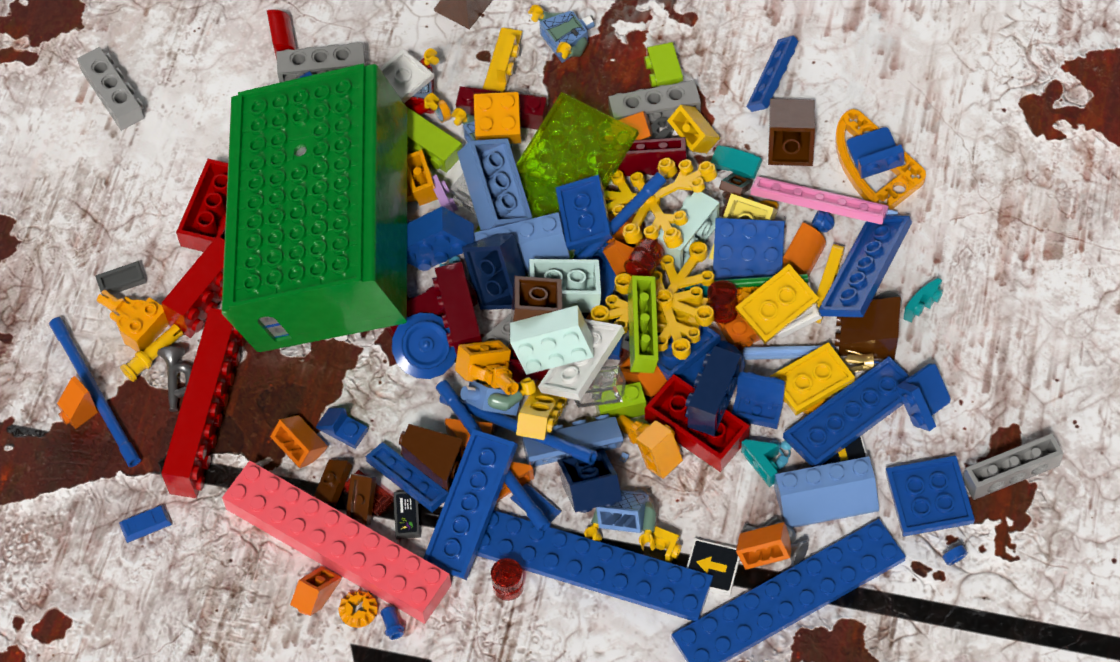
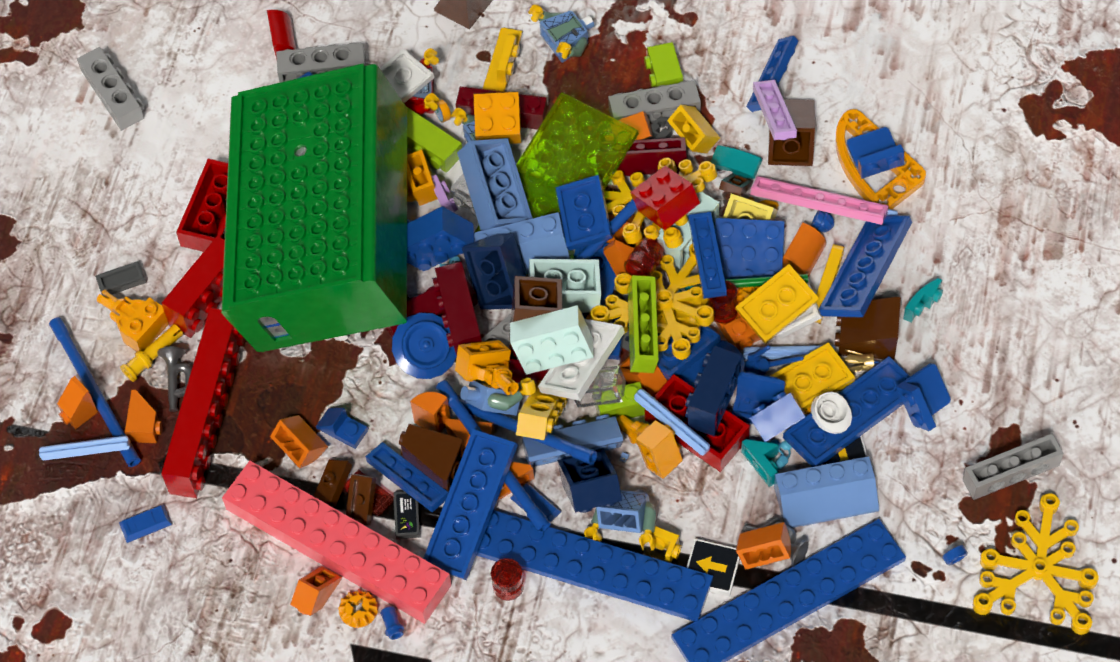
(84, 448): none -> light blue axle
(142, 420): none -> orange slope
(430, 410): none -> orange brick
(665, 197): none -> red brick
(668, 418): none -> light blue axle
(707, 255): none -> blue plate
(760, 365): none -> blue plant
(774, 110): none -> lavender plate
(778, 416): none -> brick
(831, 412): none -> white hat
(929, 496): blue plate -> none
(1043, 541): none -> yellow plant

